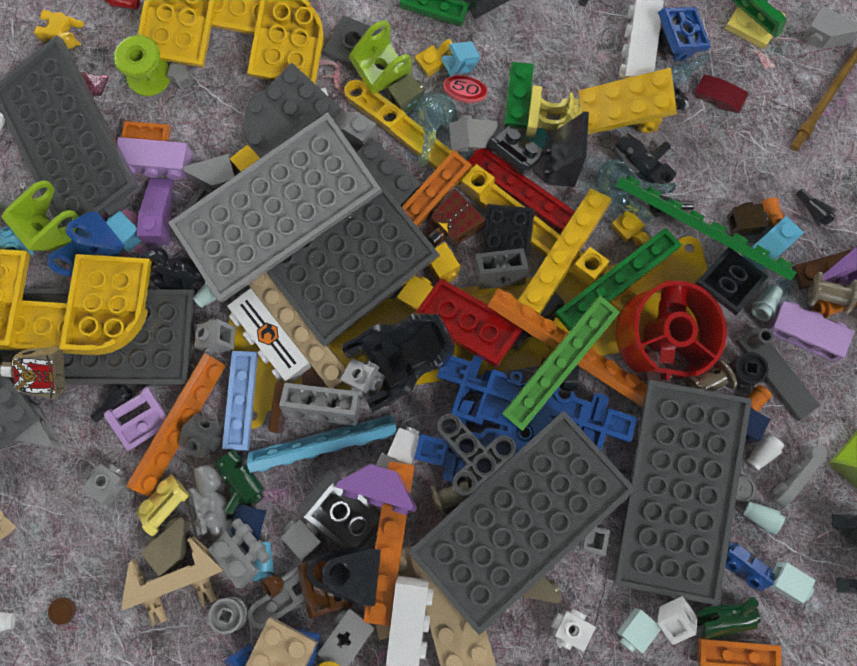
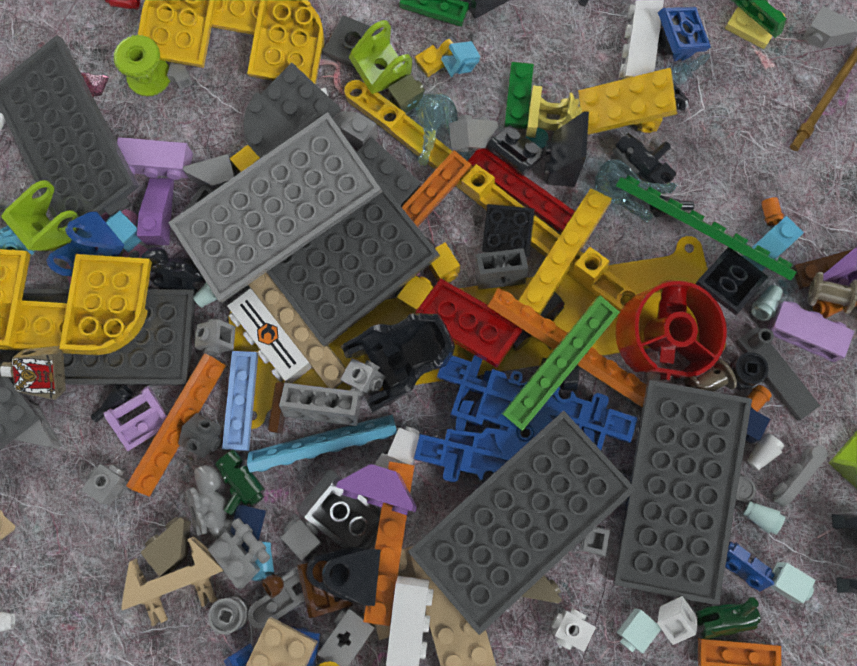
(58, 25): yellow animal -> none
(61, 611): reddish brown piece -> none
(146, 131): orange plate -> none
(161, 504): light yellow plate -> none
(312, 378): reddish brown piece -> none
(447, 498): dark tan hose -> none
(455, 220): torso -> none
(465, 89): piece -> none
(479, 453): dark grey beam -> none
(621, 276): green plate -> none
(630, 227): yellow plate -> none
(725, 94): dark red slope -> none
(747, 219): dark brown brick -> none
(820, 211): black cone -> none

